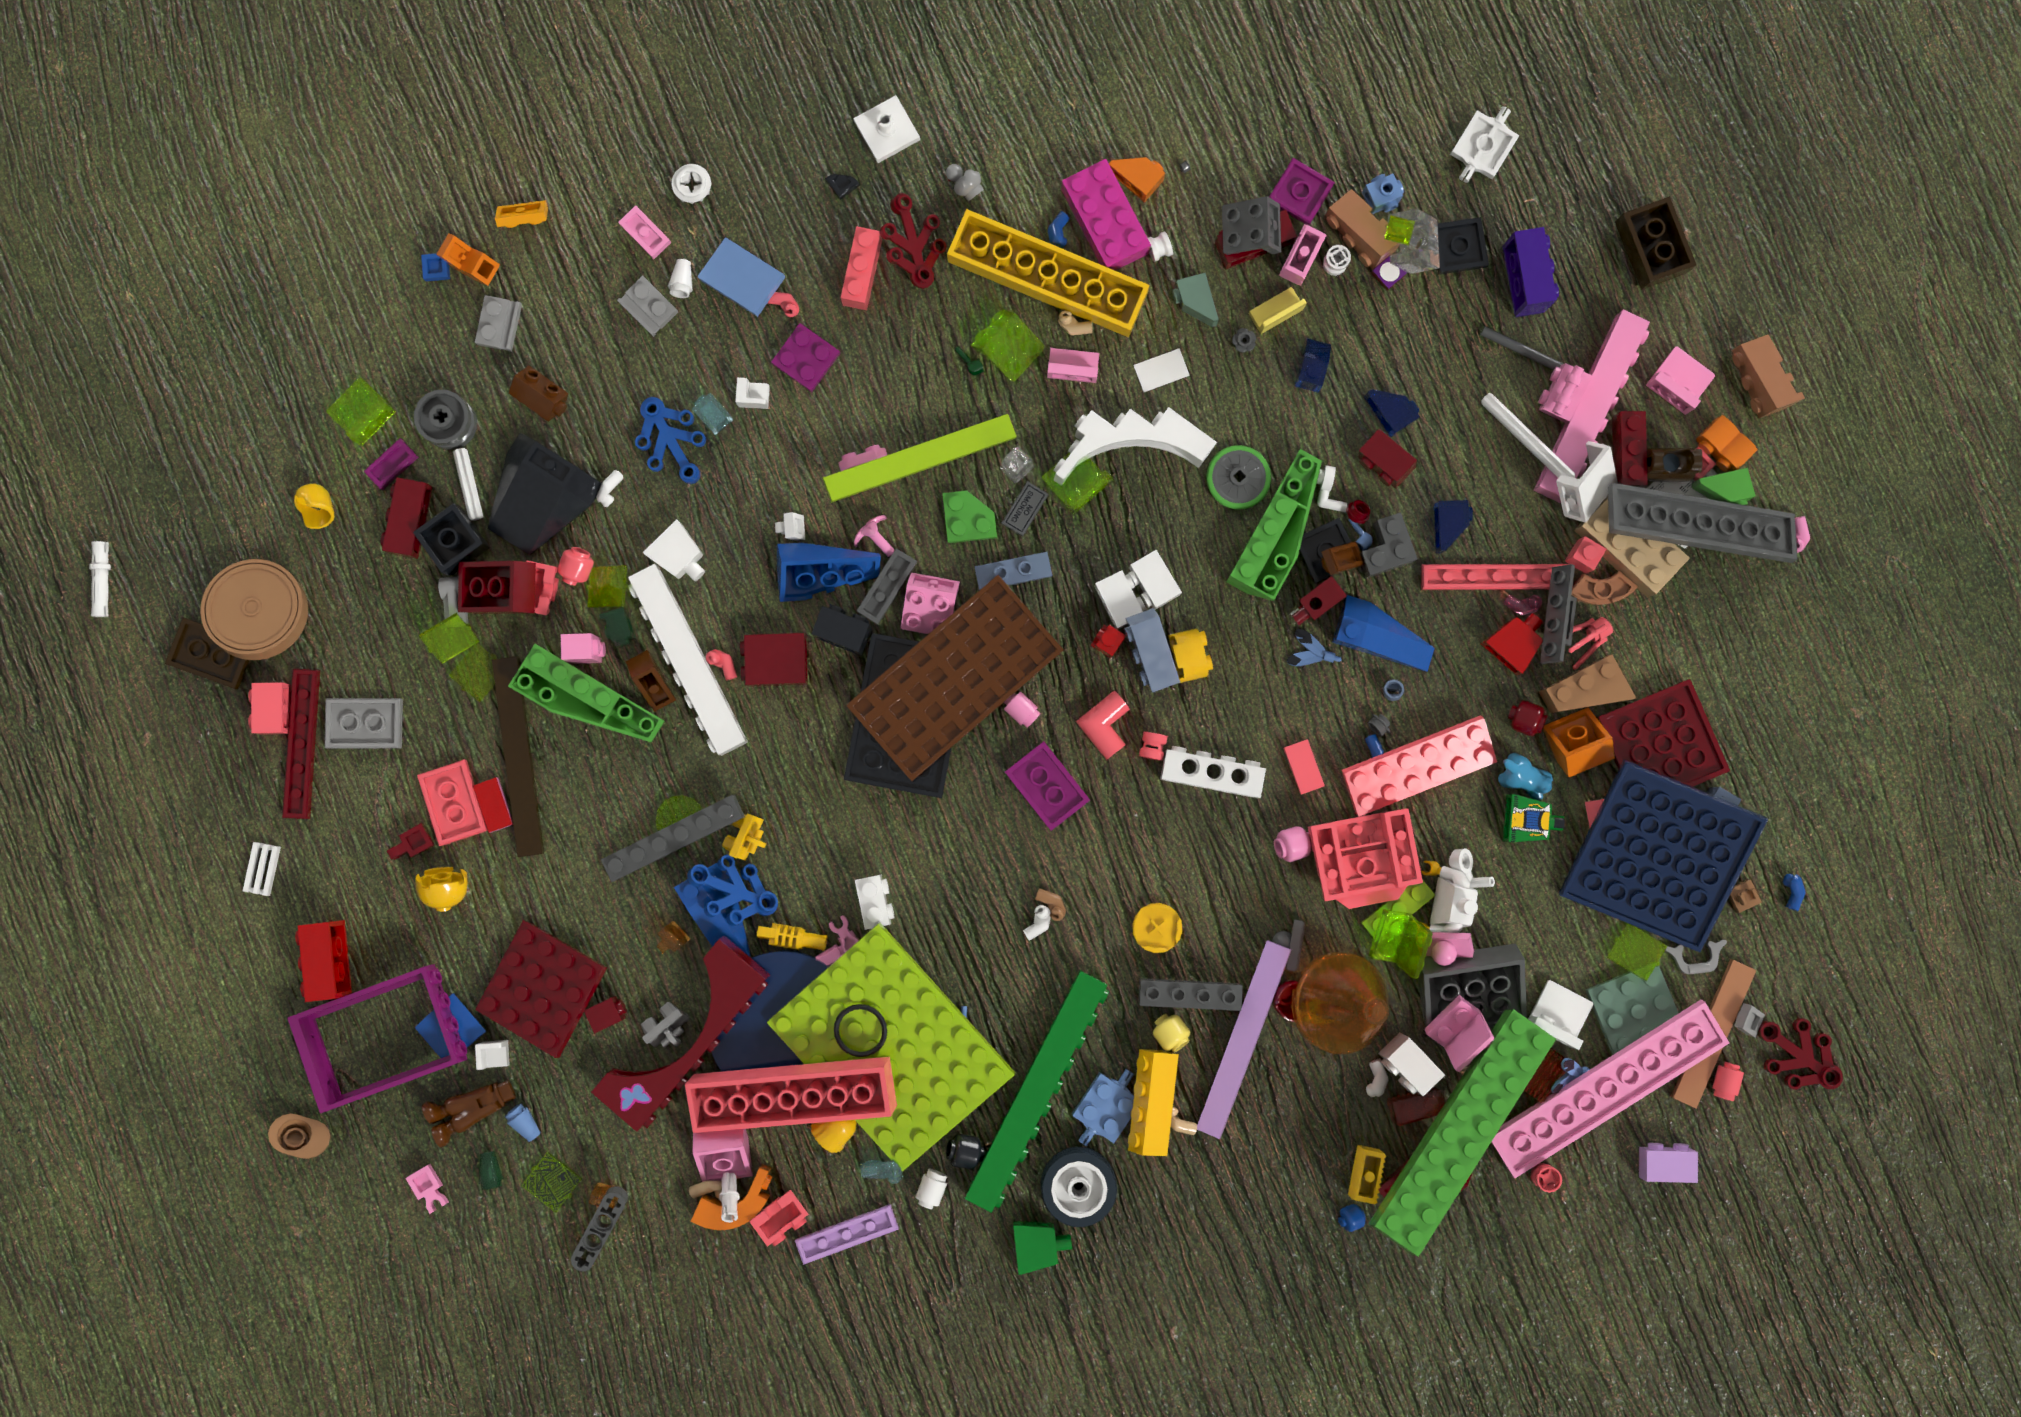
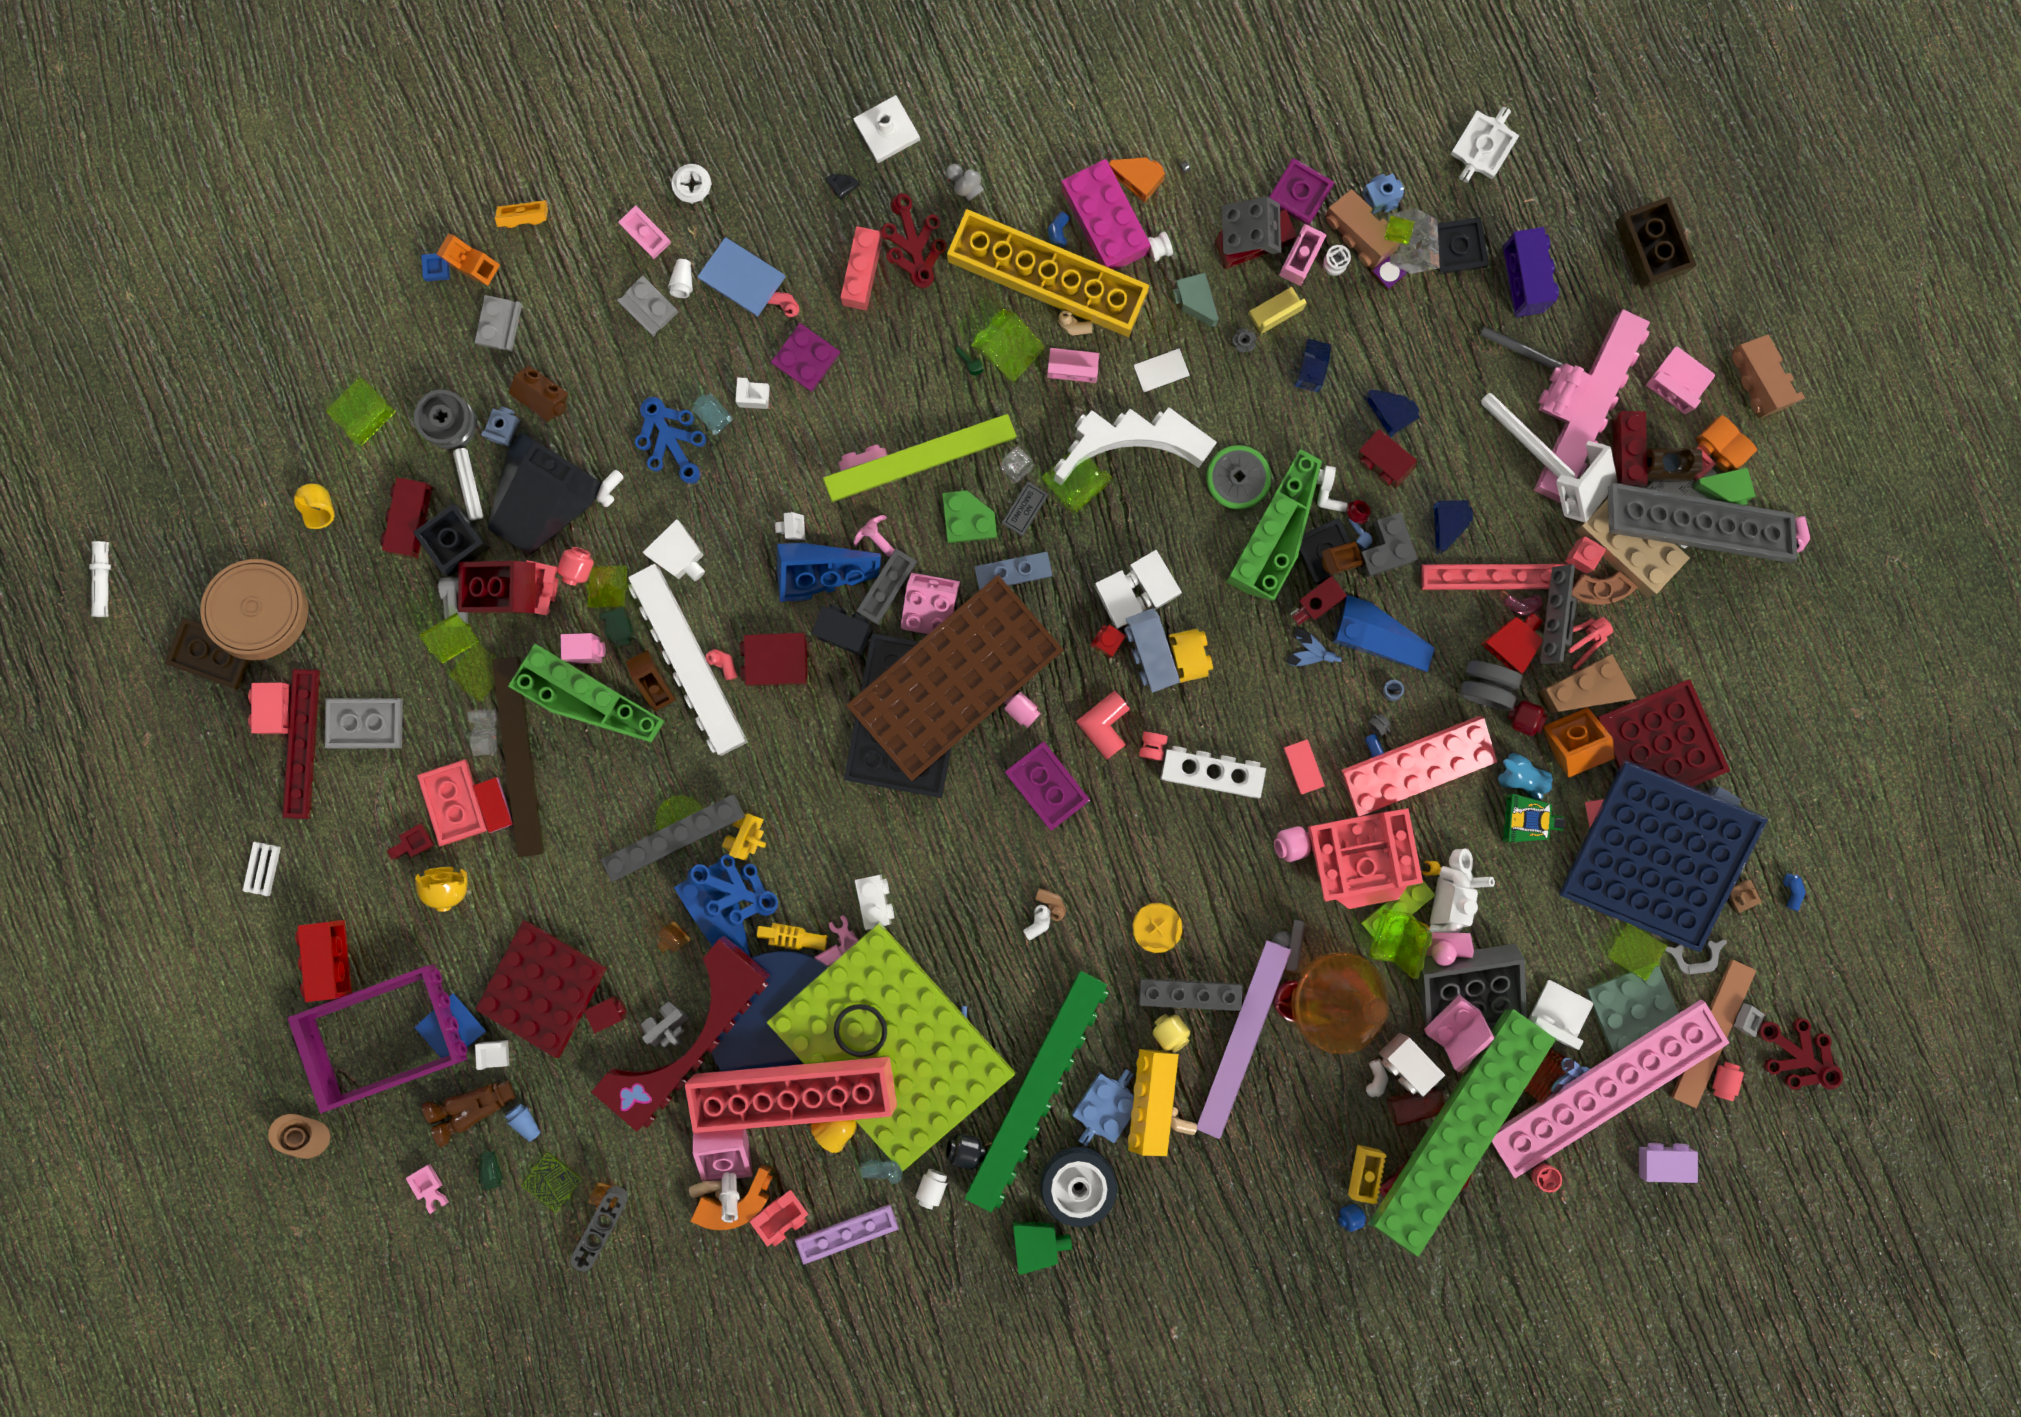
(391, 464): magenta tile -> none
(483, 736): none -> clear leg
(505, 434): none -> sand blue brick
(1490, 685): none -> dark grey wheel

